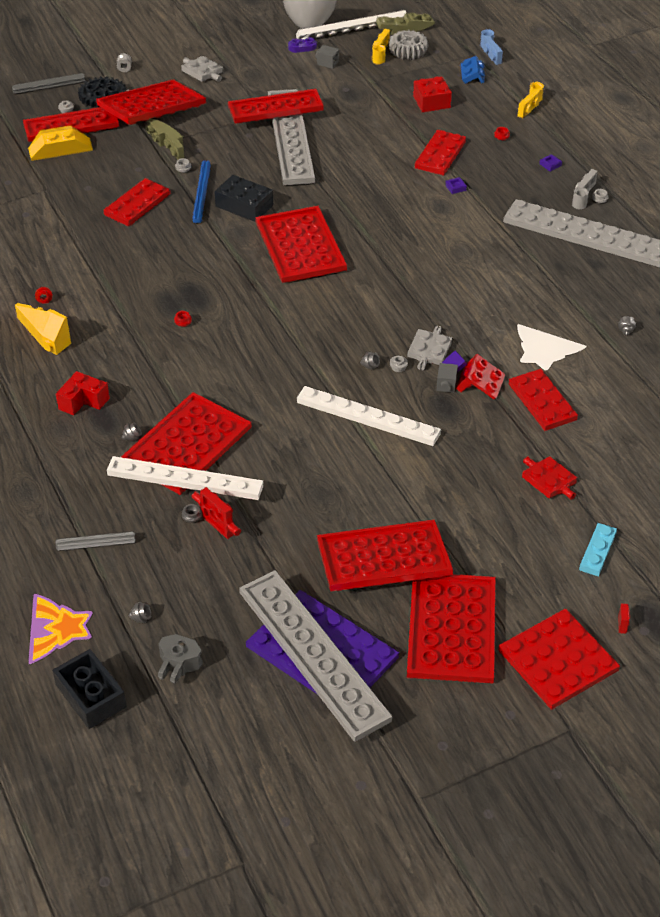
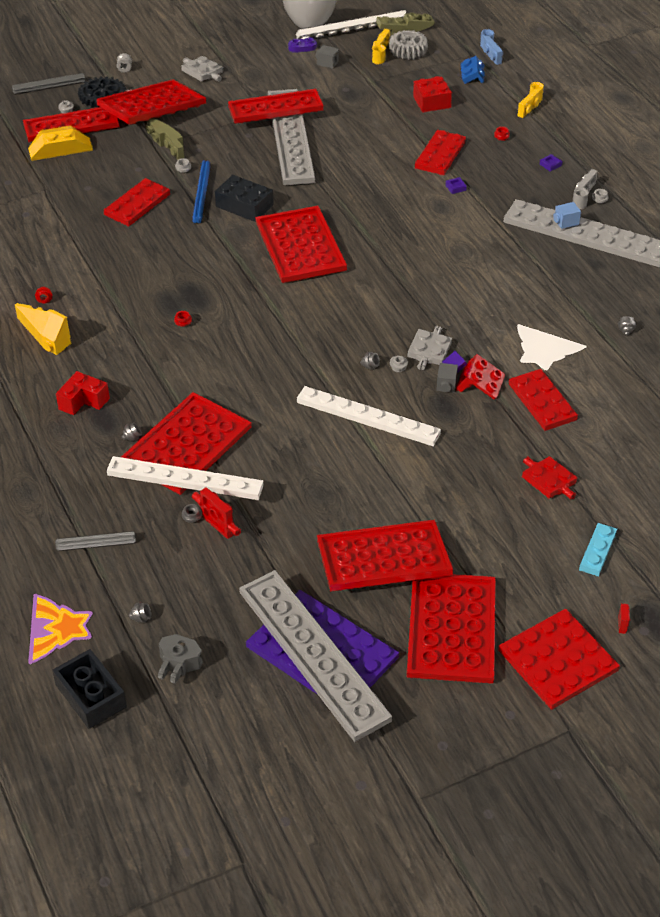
(567, 215): none -> medium blue brick

